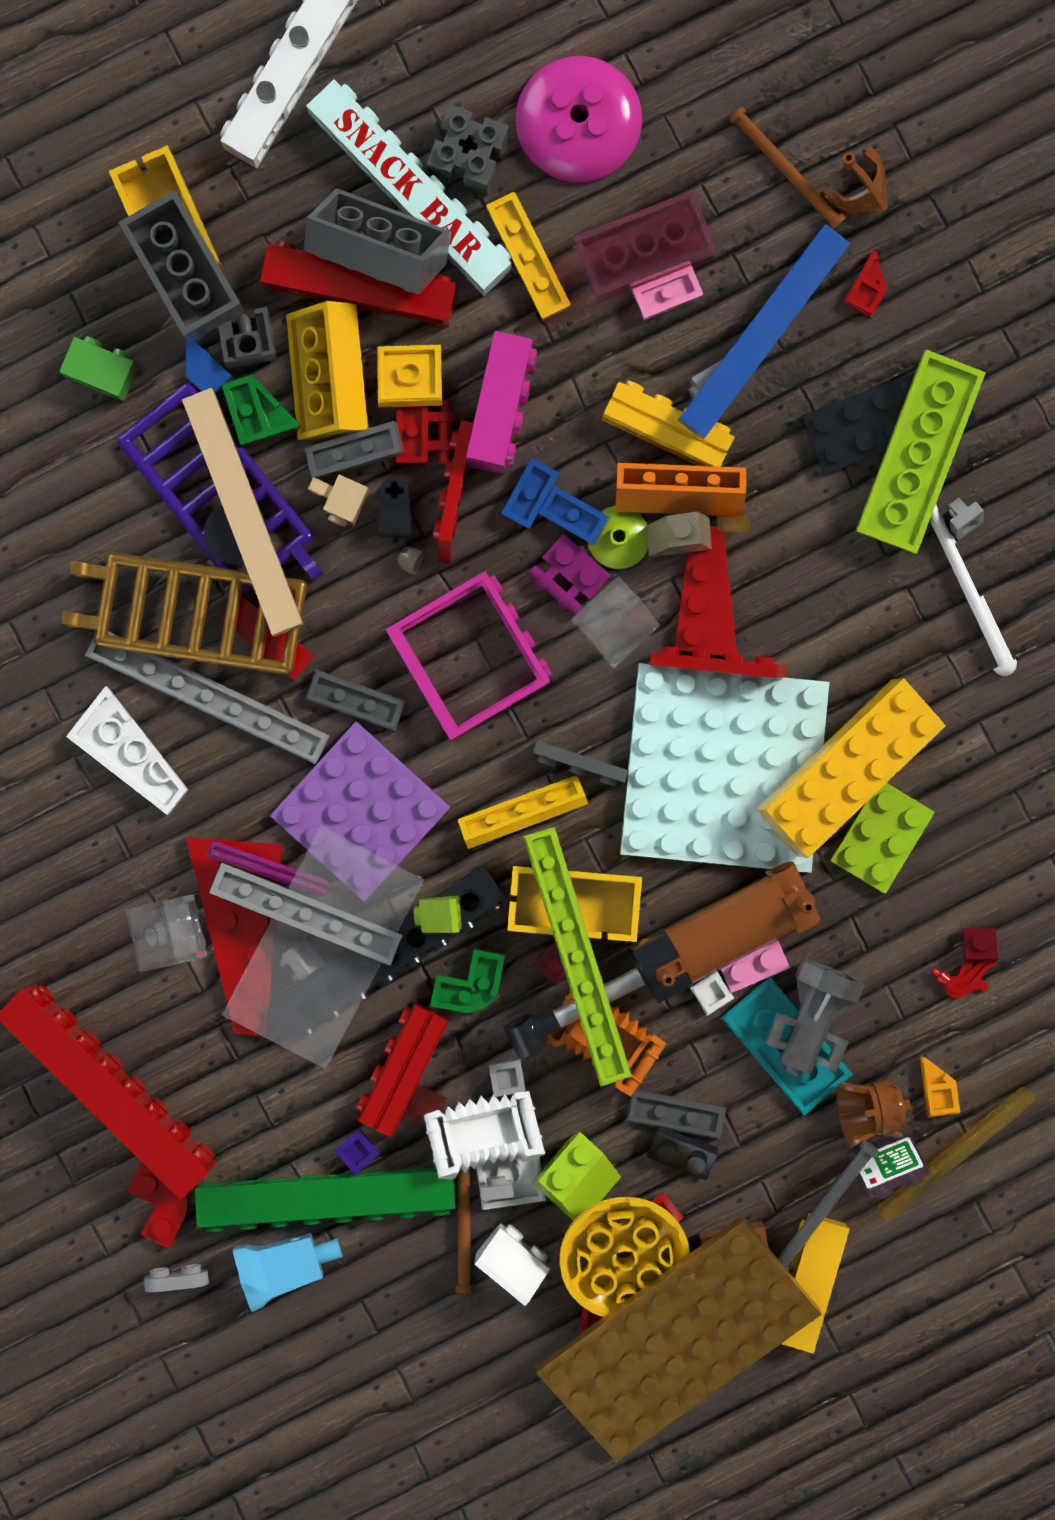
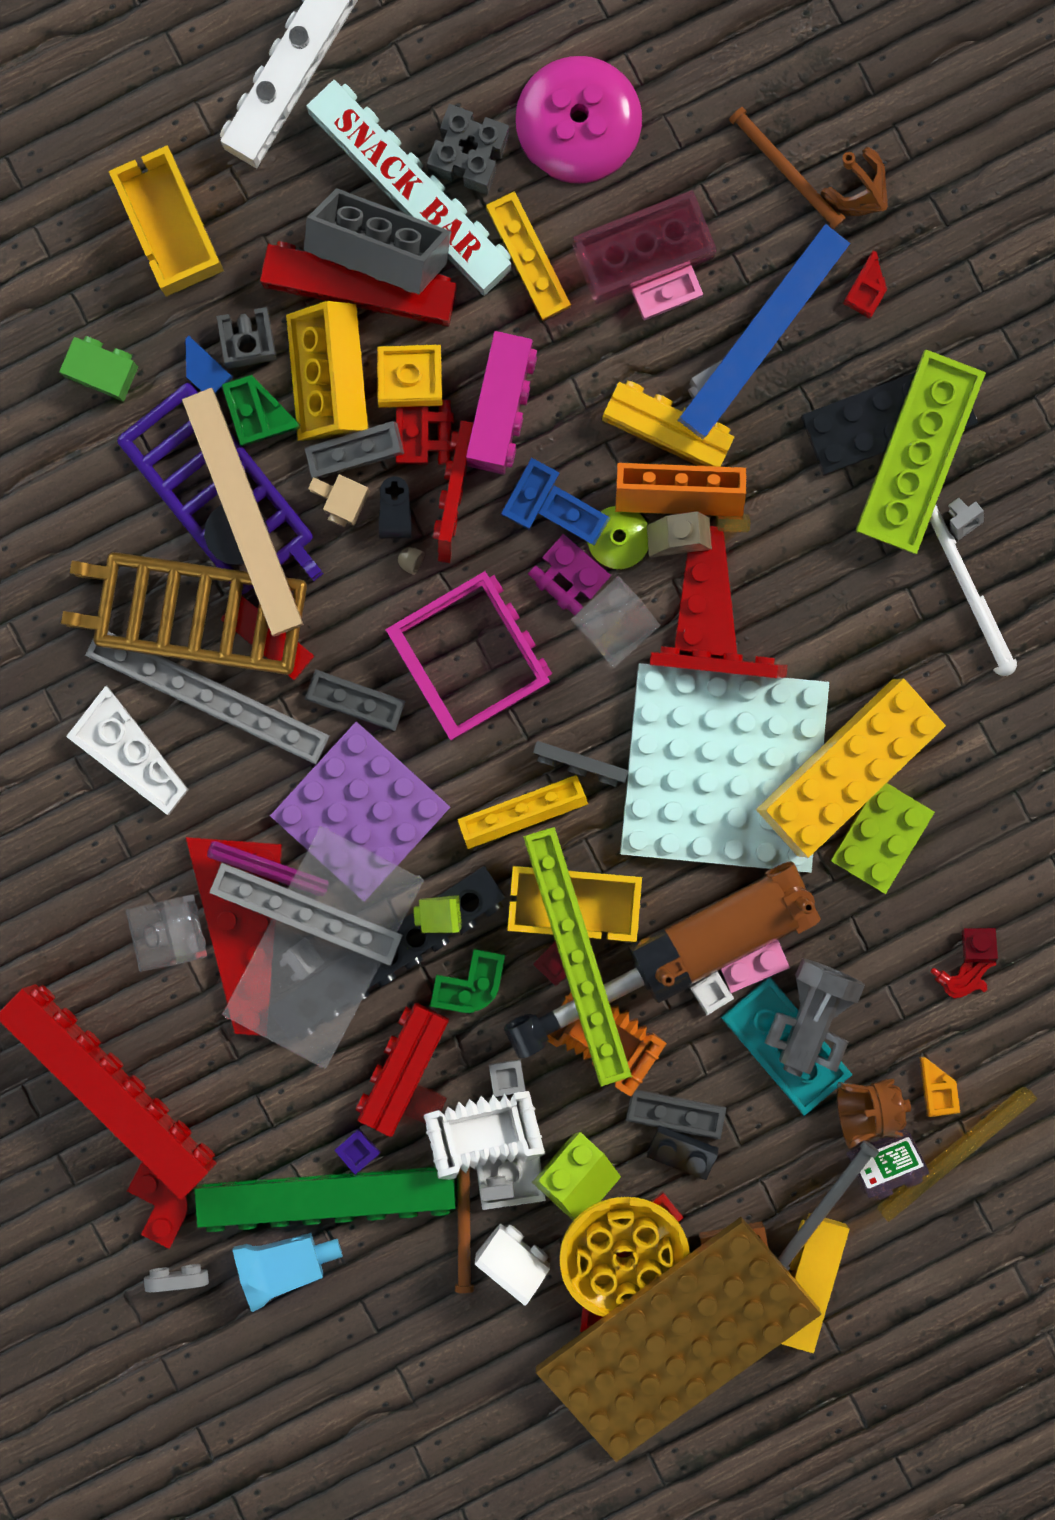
(181, 266): dark grey brick -> none

